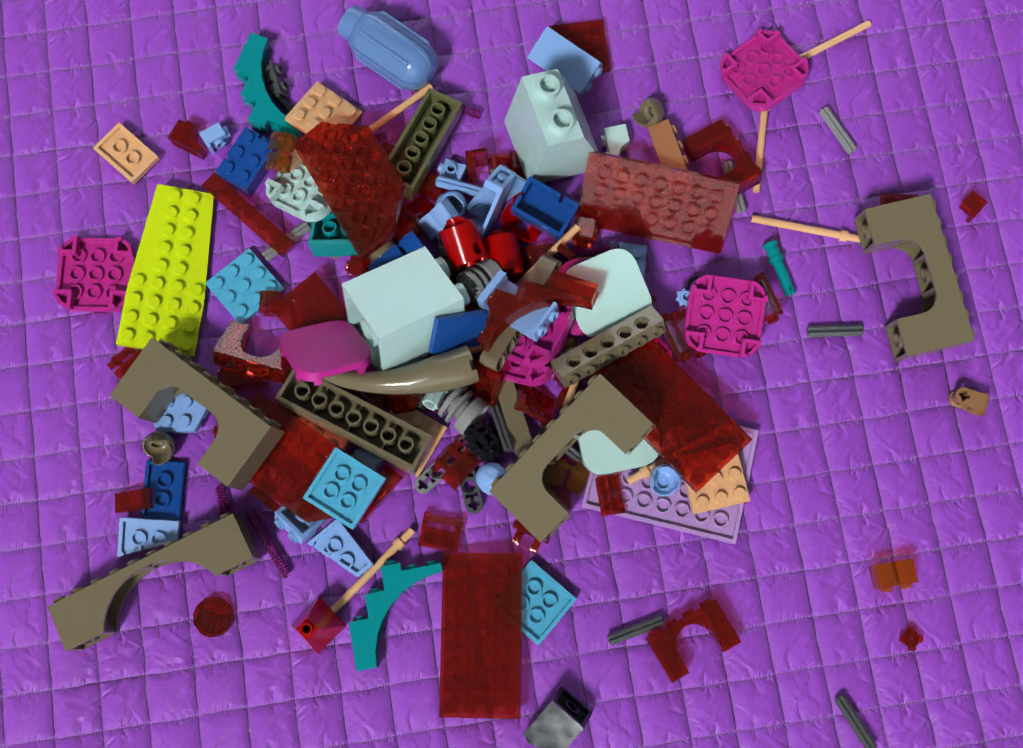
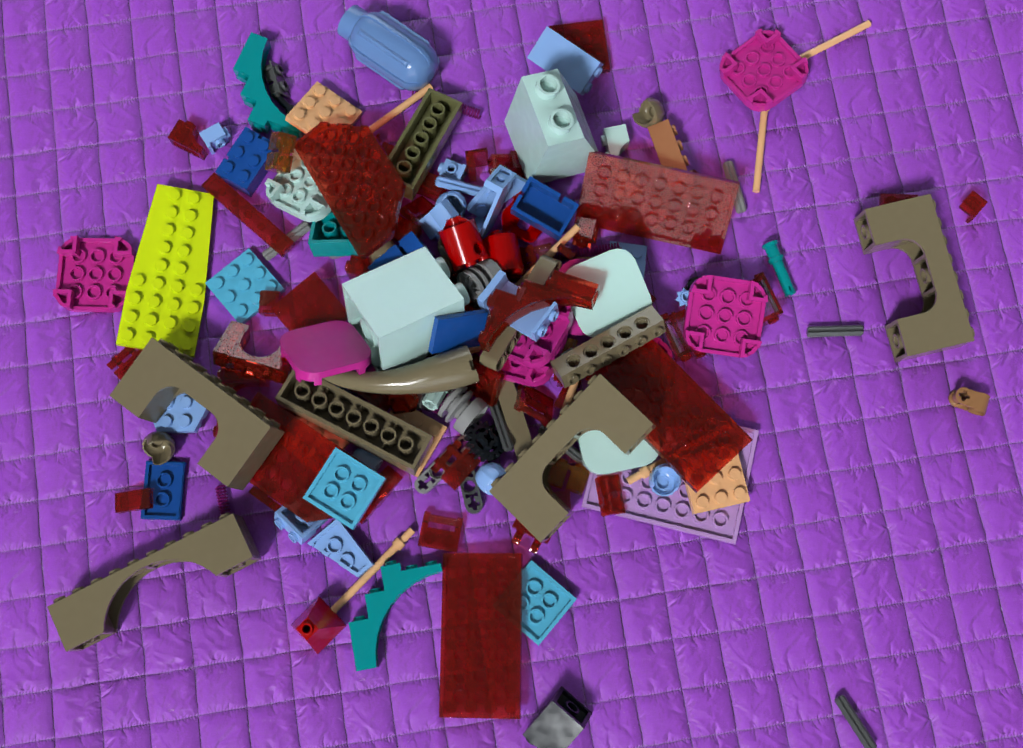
(126, 153): light nougat plate -> none
(145, 533): light blue wing -> none
(213, 617): clear red tile -> none
(266, 545): magenta piece -> none
(635, 630): dark grey axle -> none
(664, 641): clear red arch -> none
(719, 138): clear red arch -> none
(838, 130): light grey axle -> none
(841, 235): light nougat bar -> none
(892, 574): clear orange piece -> none
(905, 638): clear red plate -> none

